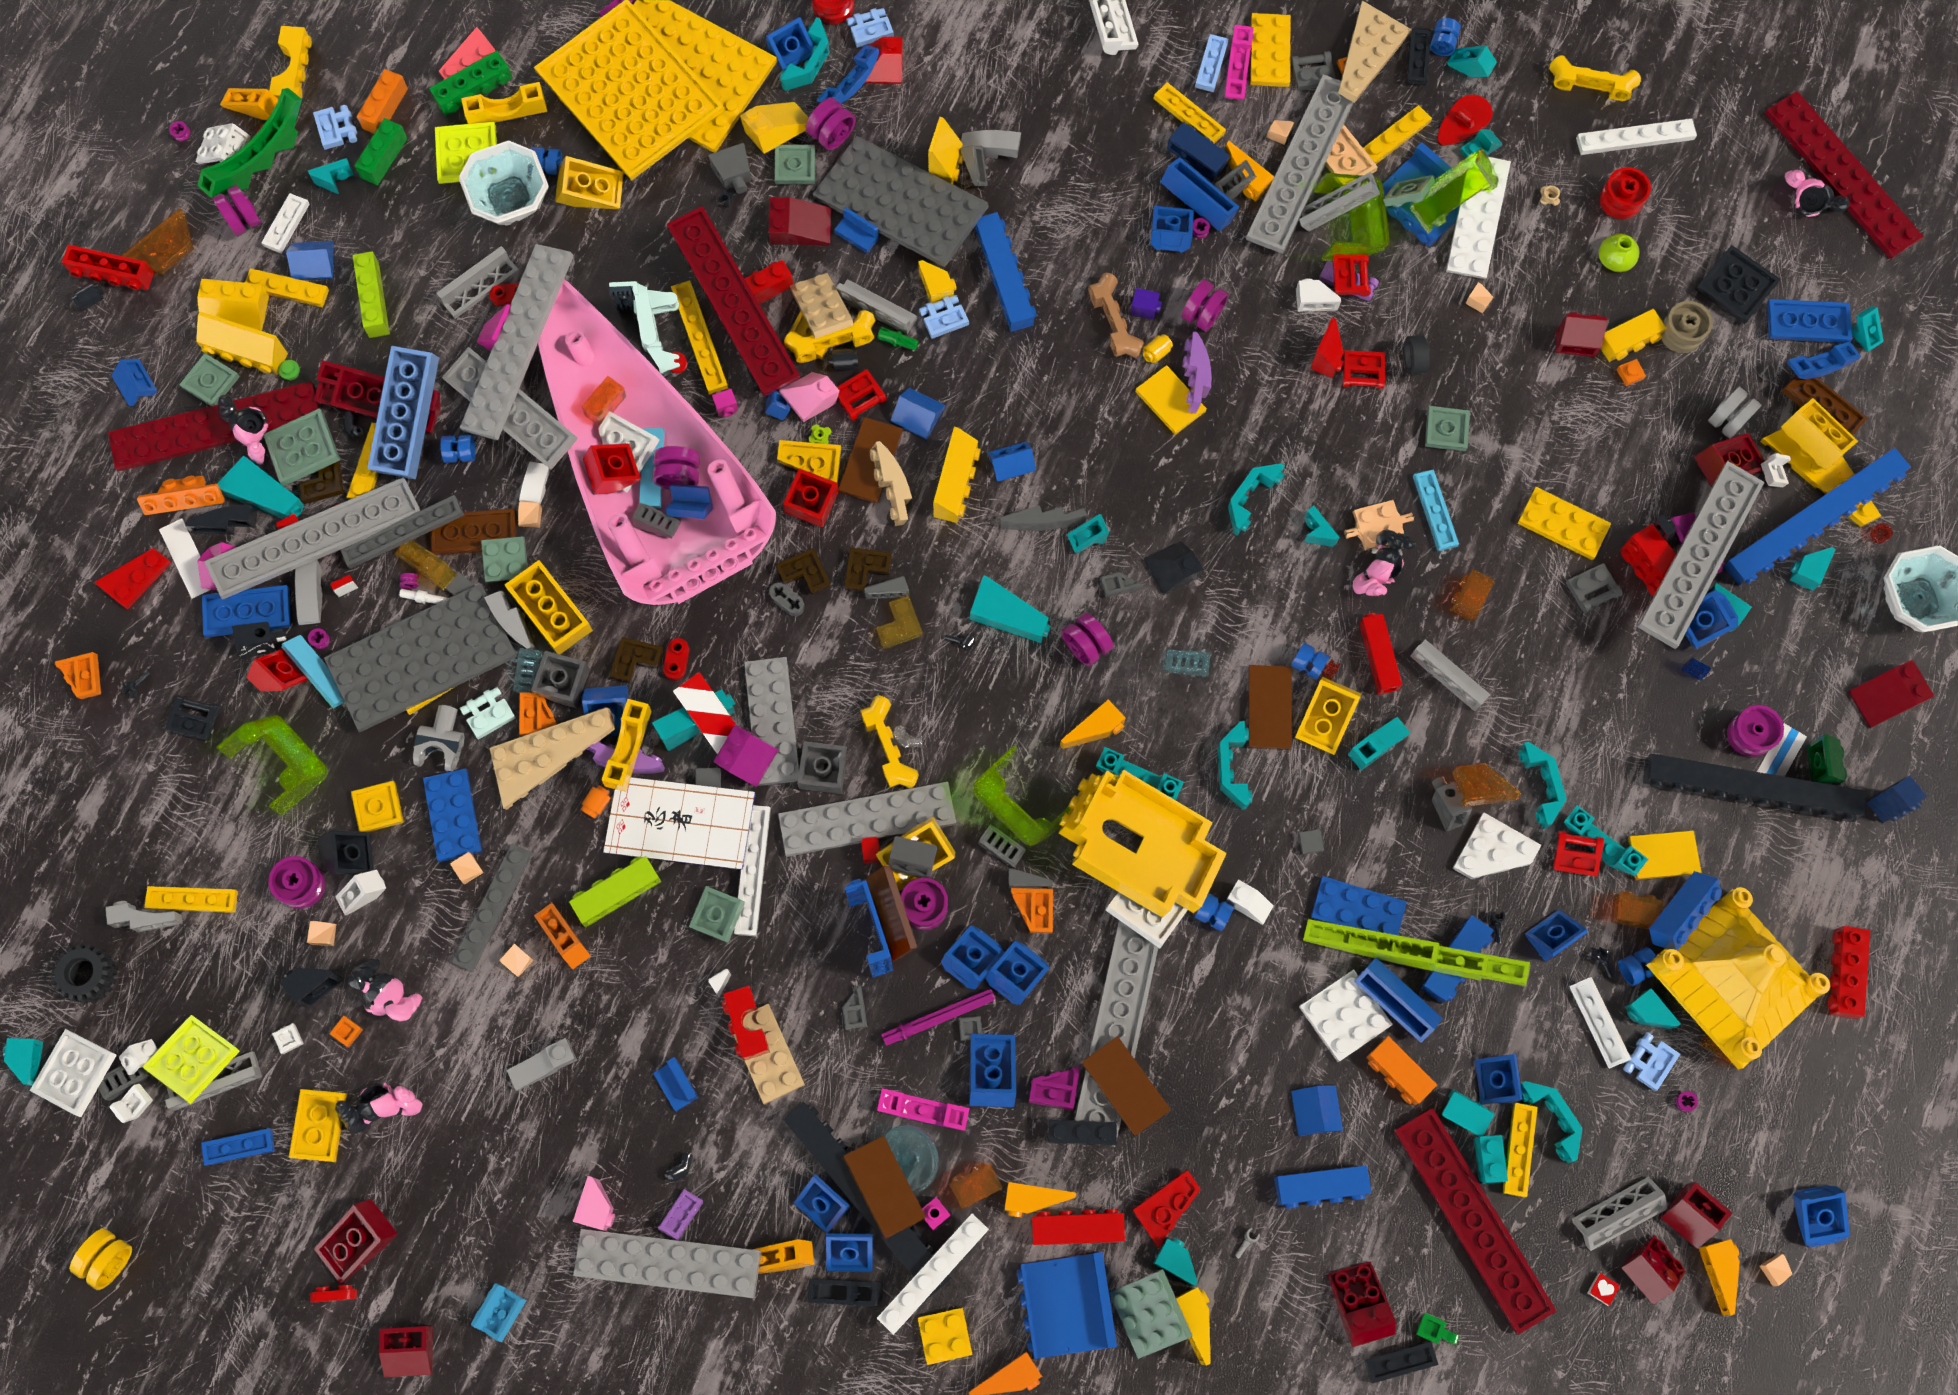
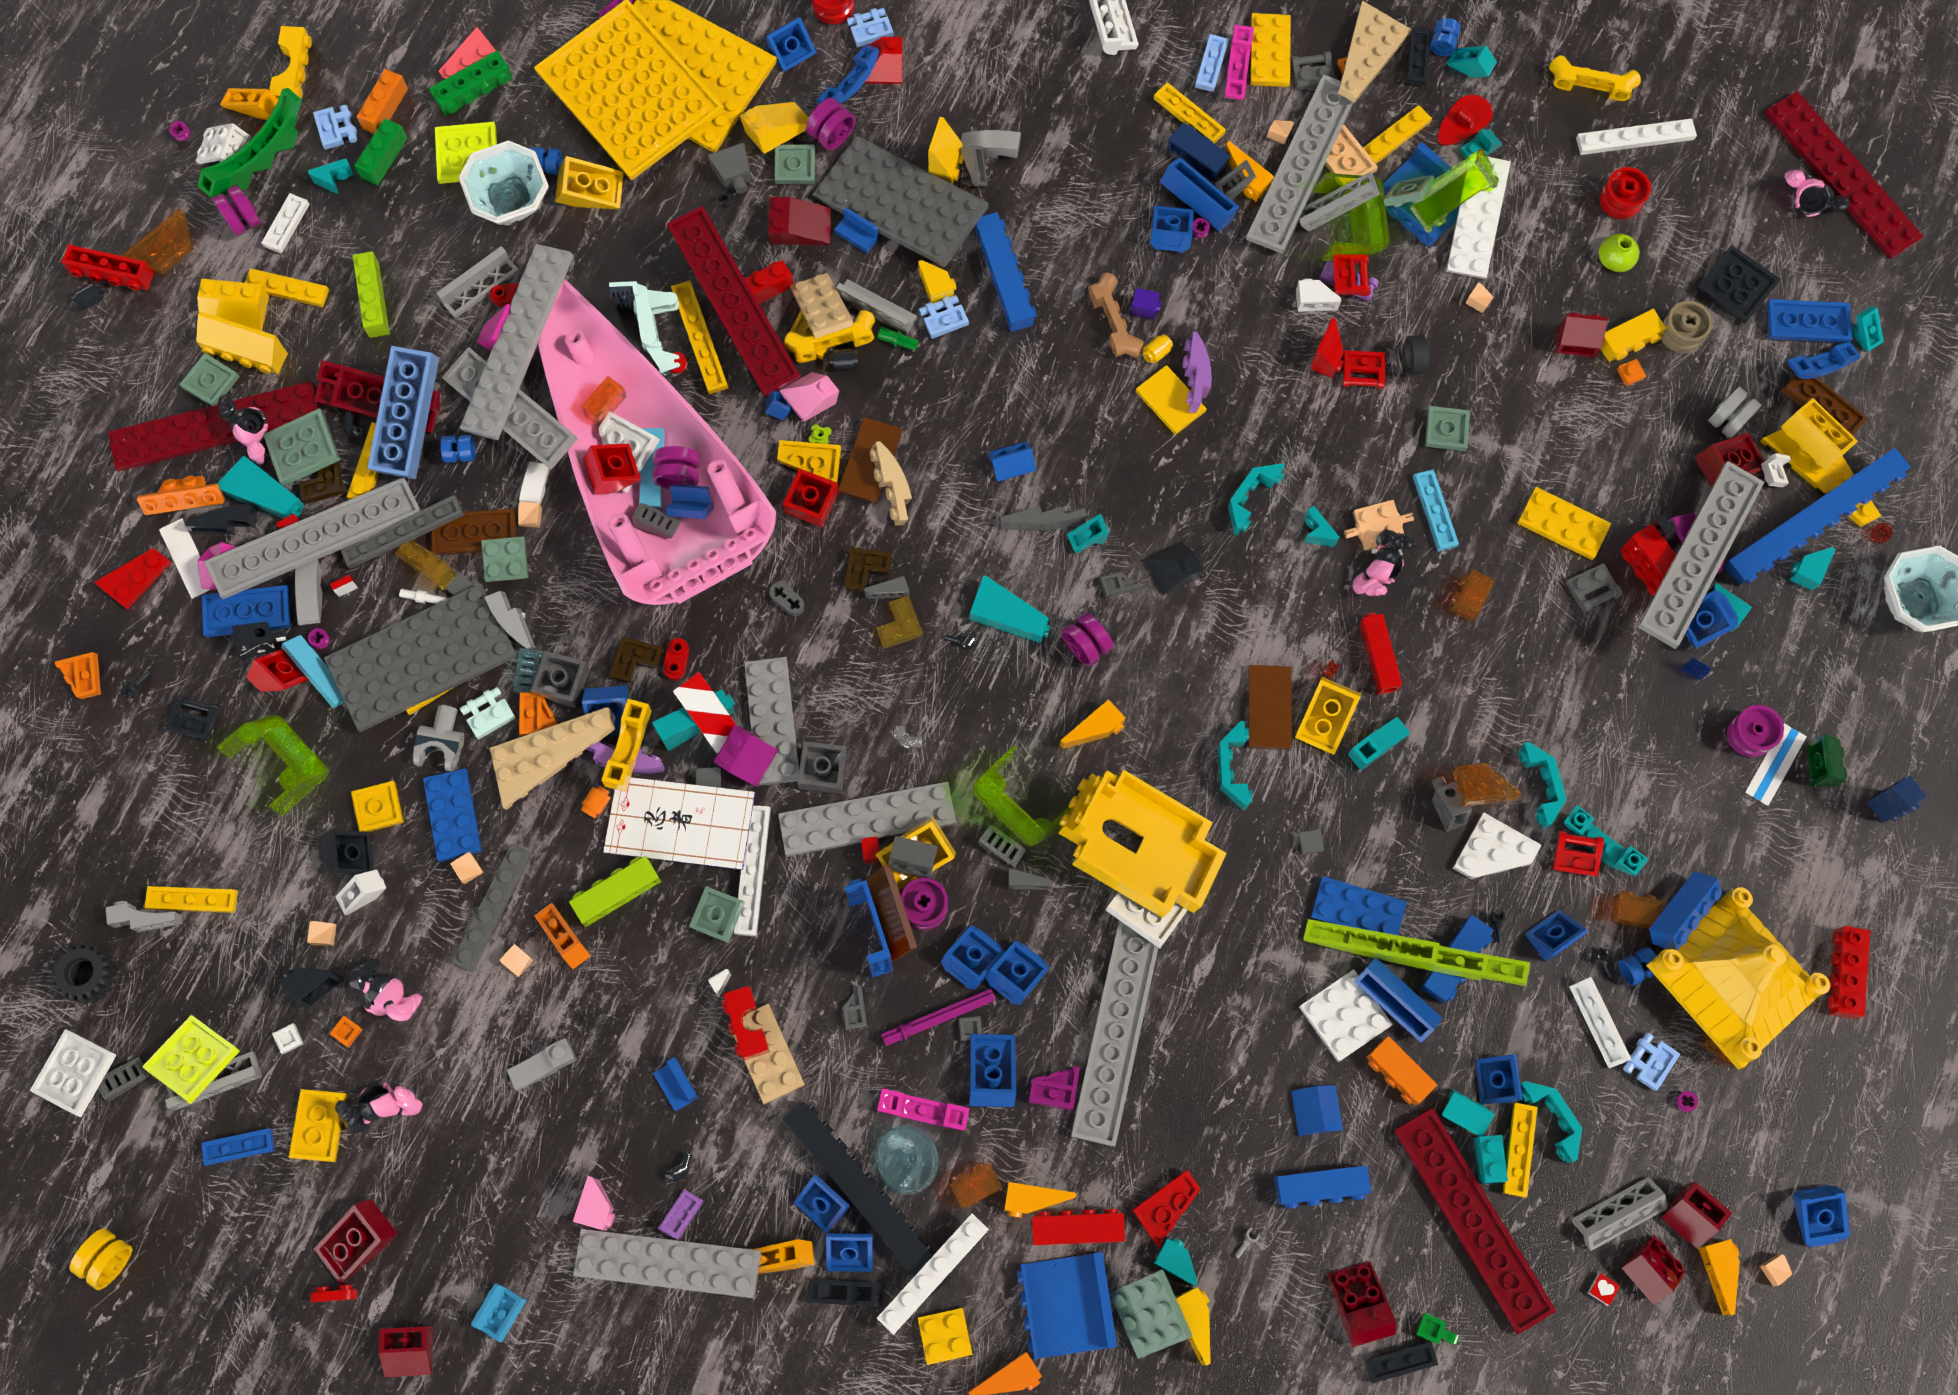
(23, 1058): teal slope -> none
(132, 1104): white bracket -> none
(133, 380): blue panel -> none
(137, 1055): white bracket -> none
(289, 370): bright green plate -> none
(297, 882): magenta wheel -> none
(311, 260): slope -> none
(409, 581): magenta bush -> none
(525, 102): yellow arch -> none
(548, 607): yellow brick -> none
(725, 403): dark pink plate -> none
(796, 76): teal slope -> none
(807, 566): dark brown plate -> none
(856, 389): red plate -> none
(874, 719): yellow plate -> none
(884, 1187): reddish brown tile -> none
(917, 413): blue slope -> none
(943, 1213): dark pink plate -> none
(955, 476): yellow slope -> none
(1035, 908): orange wing -> none
(1082, 1132): black plate -> none
(1114, 763): teal slope -> none
(1126, 1086): reddish brown tile -> none
(1204, 656): clear light blue slope -> none
(1205, 305): magenta wheel -> none
(1214, 912): blue wheel -> none
(1249, 902): white slope -> none
(1310, 661): blue wheel -> none
(1450, 675): light grey fence -> none
(1552, 191): tan plate -> none
(1651, 1011): teal slope -> none
(1667, 854): yellow tile -> none
(1754, 787): black brick -> none
(1891, 694): dark red slope -> none

